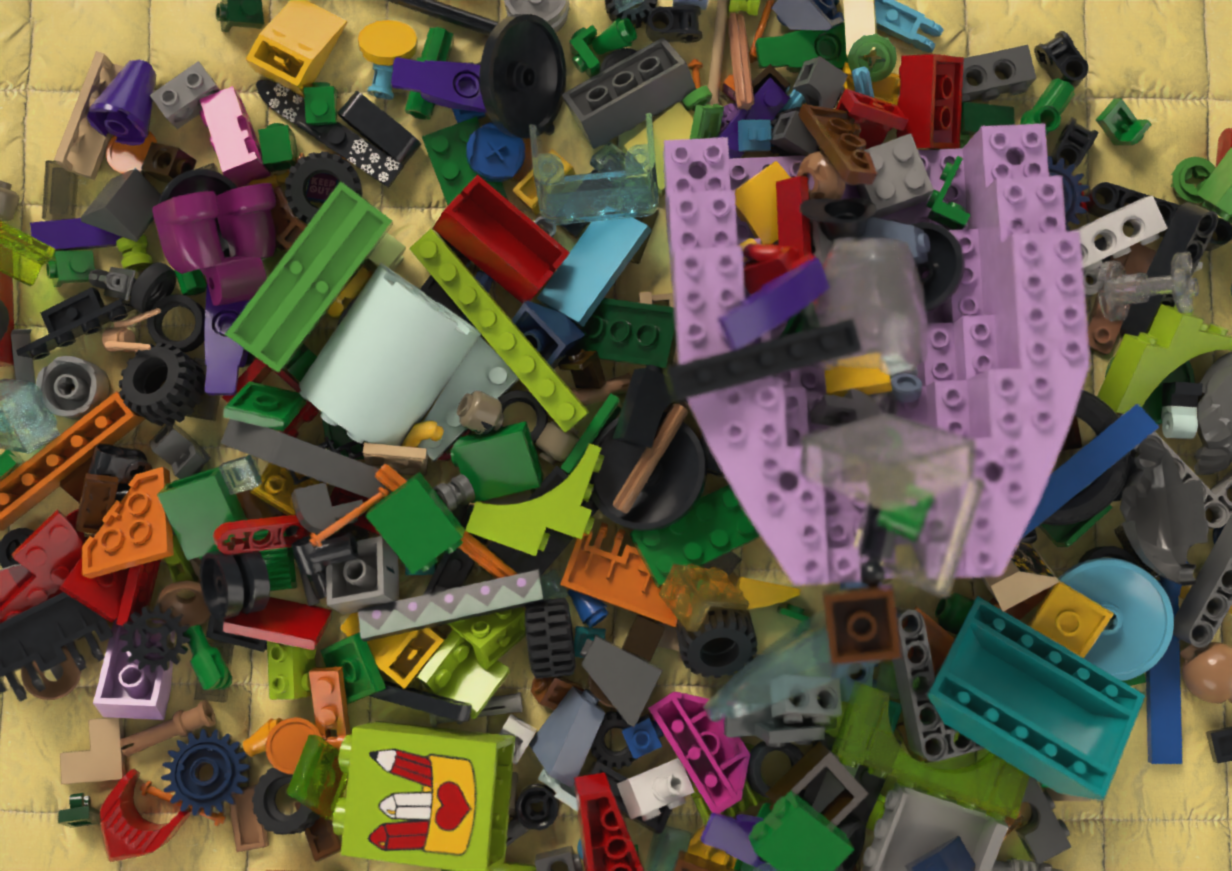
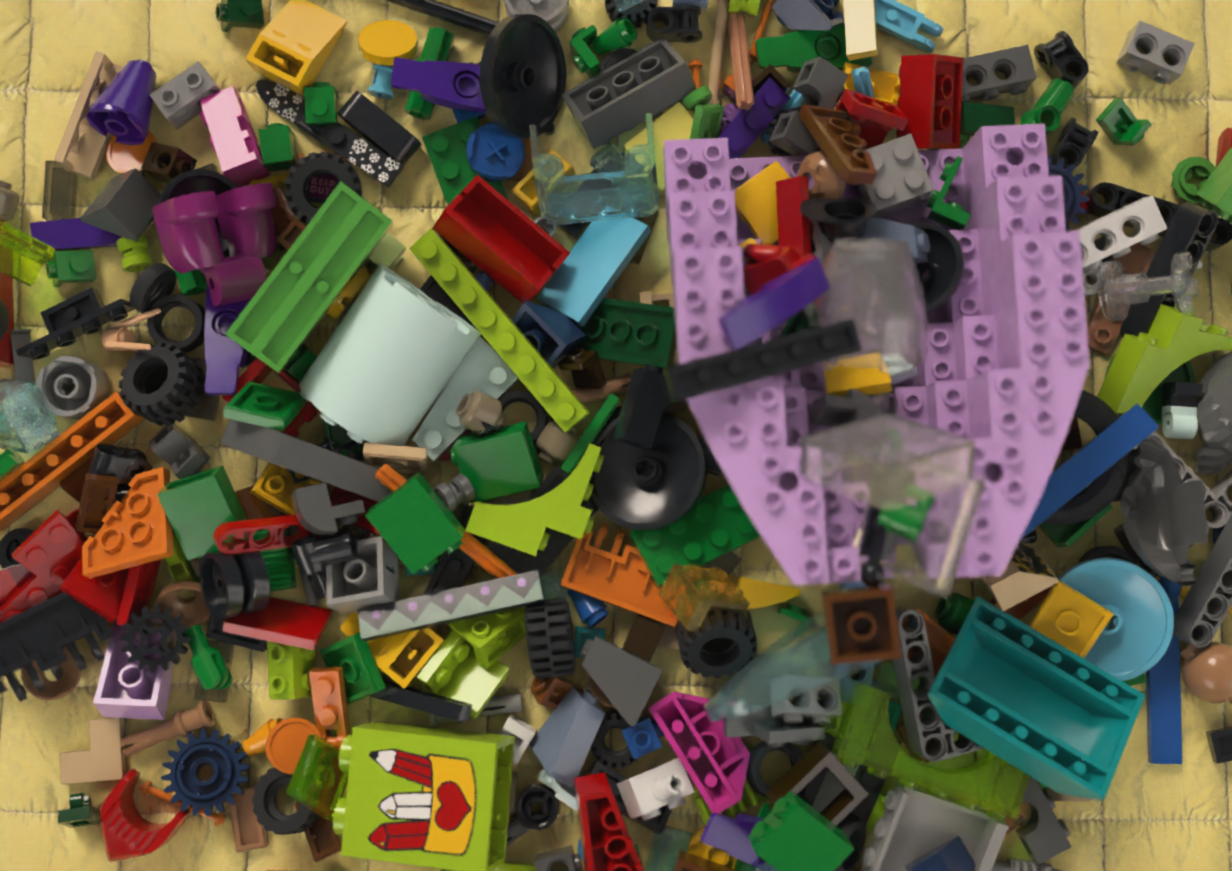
(116, 282): dark grey hinge -> none
(240, 474): clear light blue tile -> none
(316, 539): orange axle -> none
(423, 431): yellow arm -> none
(650, 458): medium nougat axle -> none
(754, 135): dark azure tile -> none
(883, 48): bright green gear -> none
(906, 387): sand blue tile -> none
(1156, 45): none -> light grey brick

